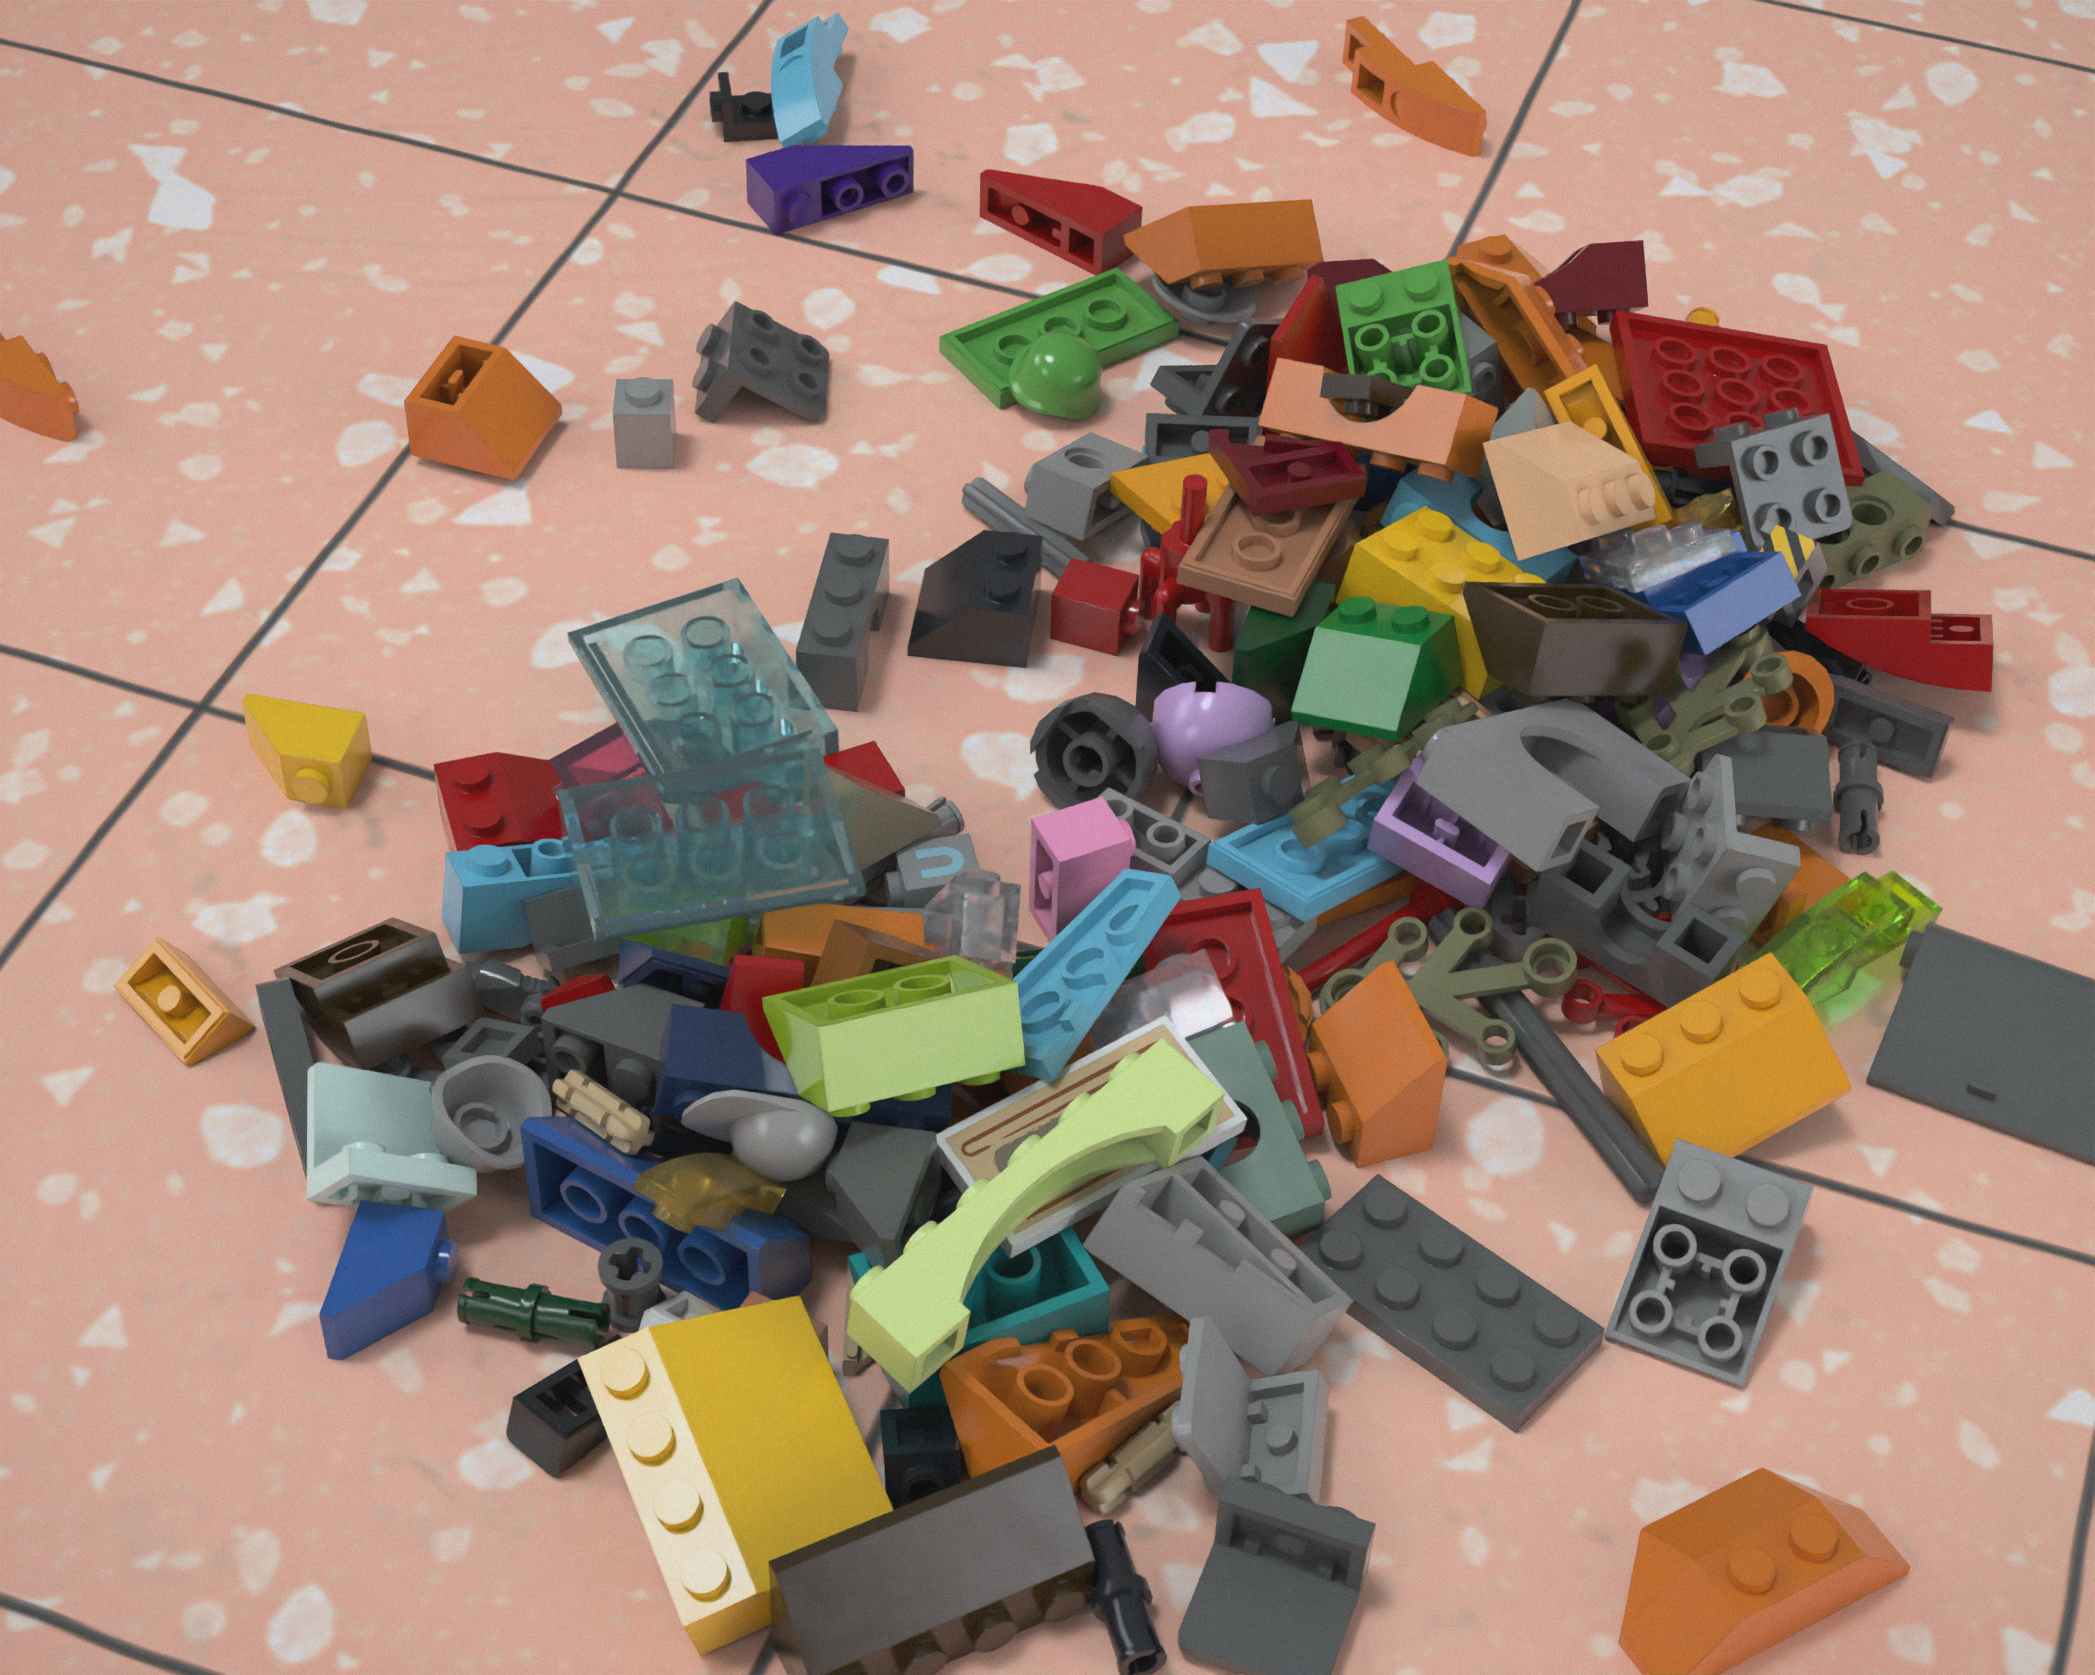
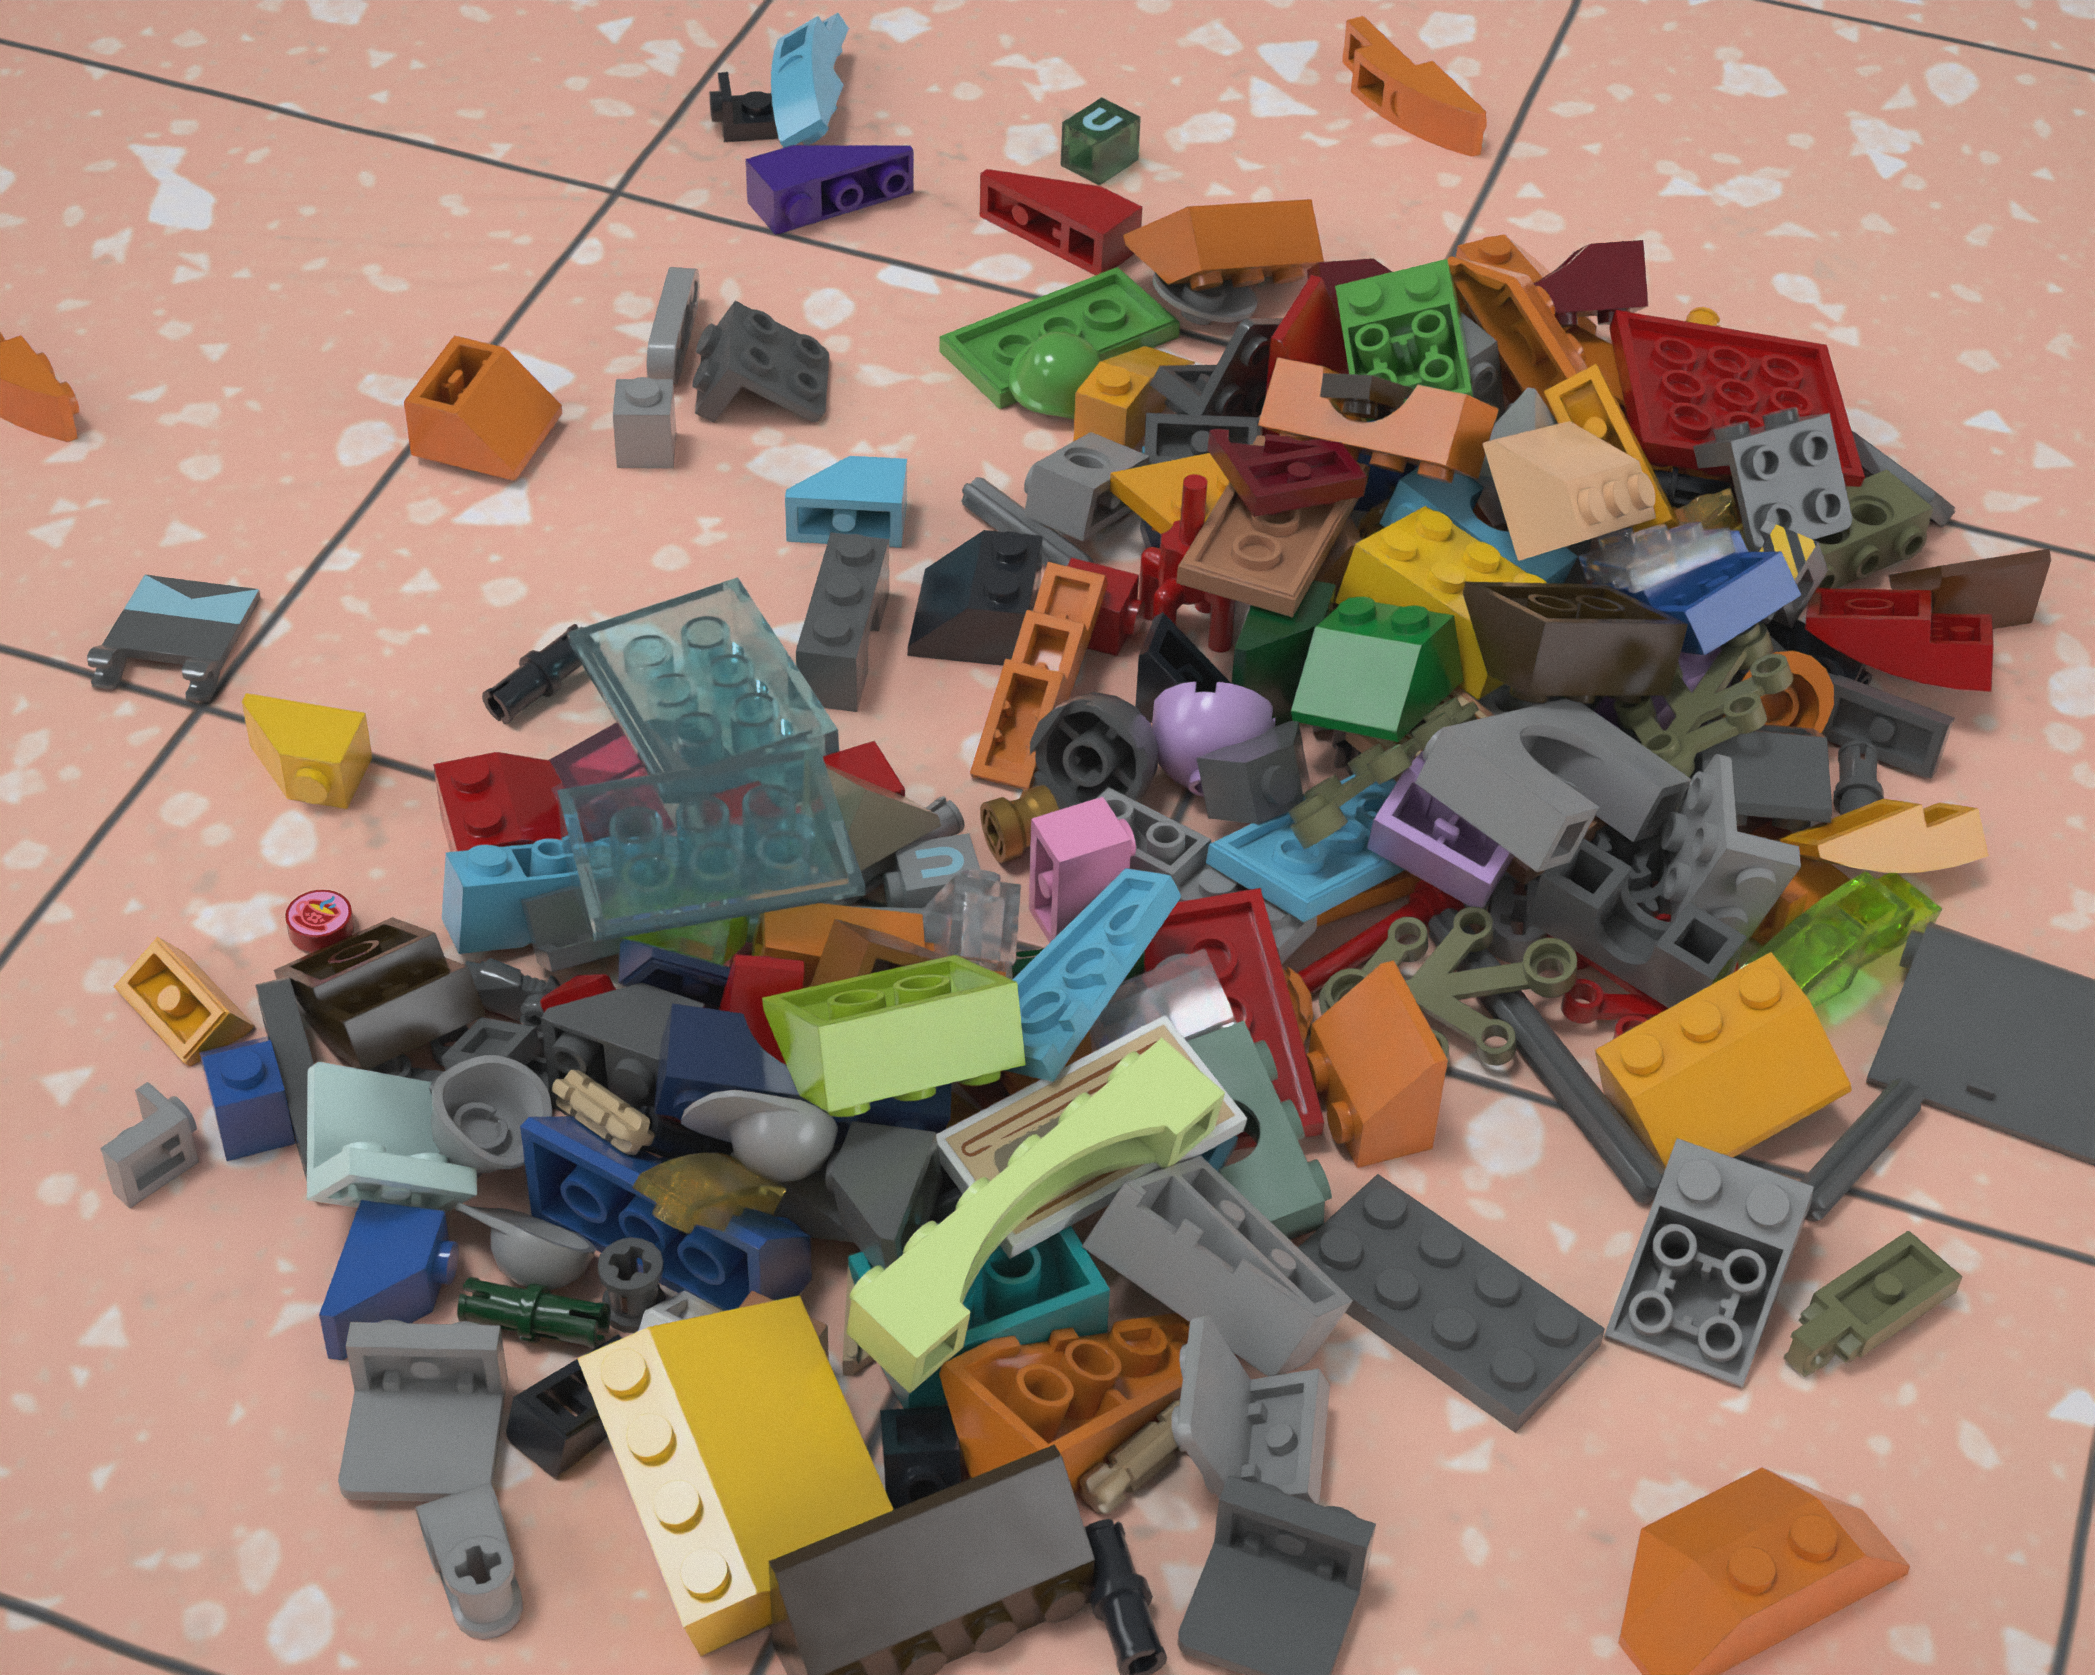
(152, 1150): none -> light grey bracket
(178, 625): none -> dark grey flag
(248, 1098): none -> blue slope
(319, 919): none -> tile
(422, 1409): none -> light grey bracket
(474, 1560): none -> light grey piece
(532, 1248): none -> light grey cap
(537, 676): none -> black pin
(673, 324): none -> light grey beam
(850, 498): none -> medium azure slope
(1008, 822): none -> pearl gold wheel
(1039, 673): none -> orange slope
(1100, 141): none -> clear green brick
(1119, 395): none -> light orange slope
(1861, 1145): none -> dark grey axle
(1871, 1303): none -> olive hinge
(1896, 837): none -> light orange slope
(1996, 586): none -> reddish brown slope

